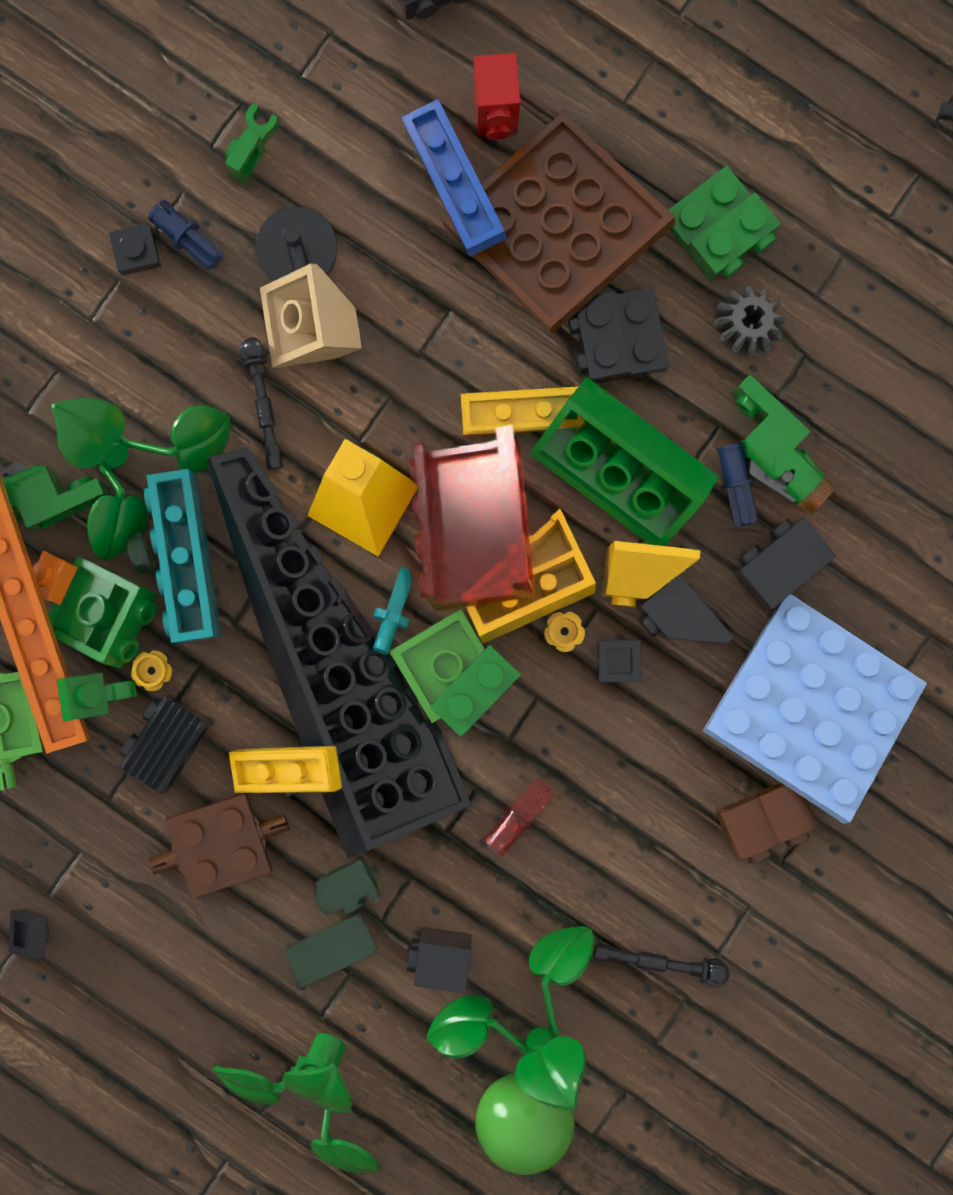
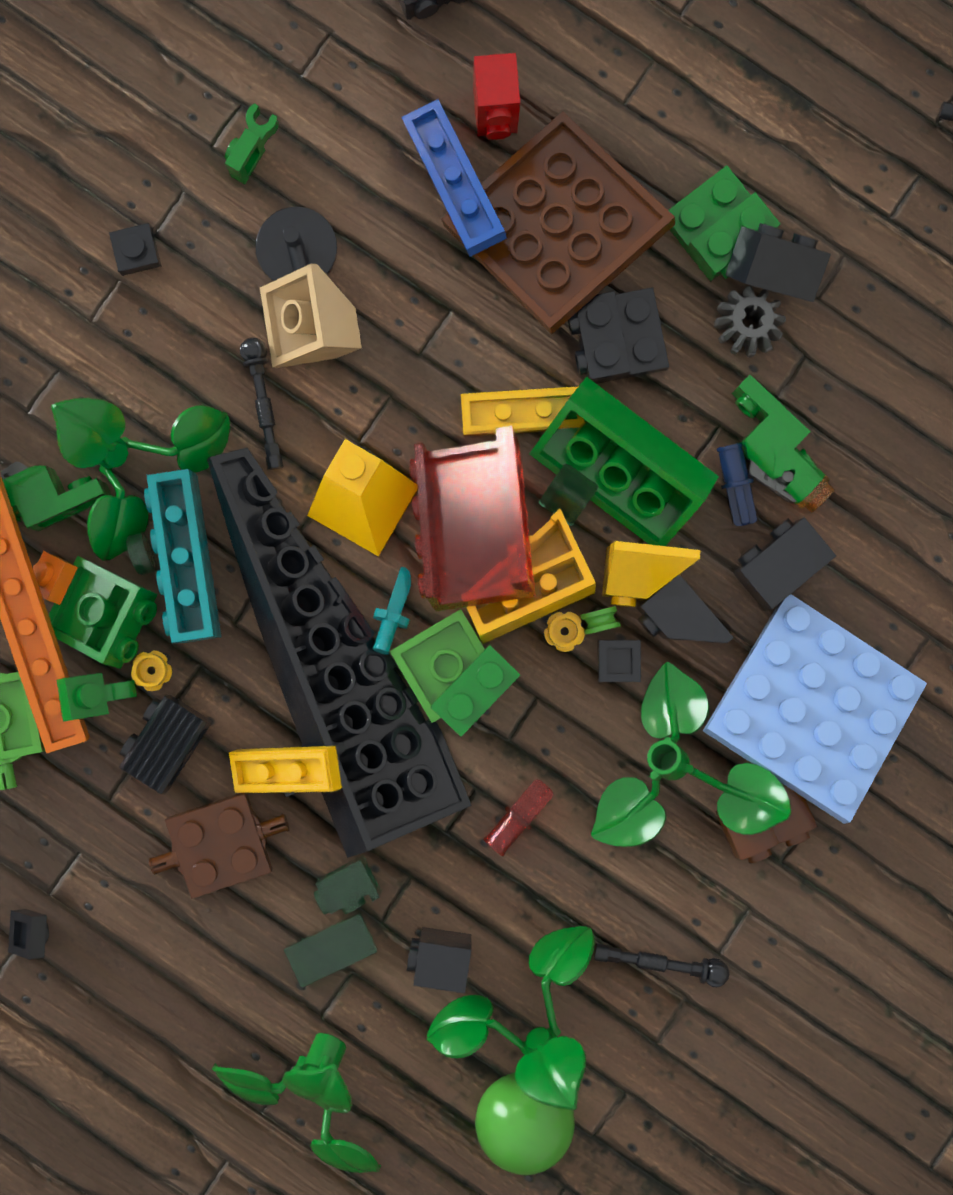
(185, 235): dark blue axle -> none
(568, 492): none -> clear green slope
(600, 620): none -> bright green bush
(672, 706): none -> green plant
(778, 264): none -> black brick

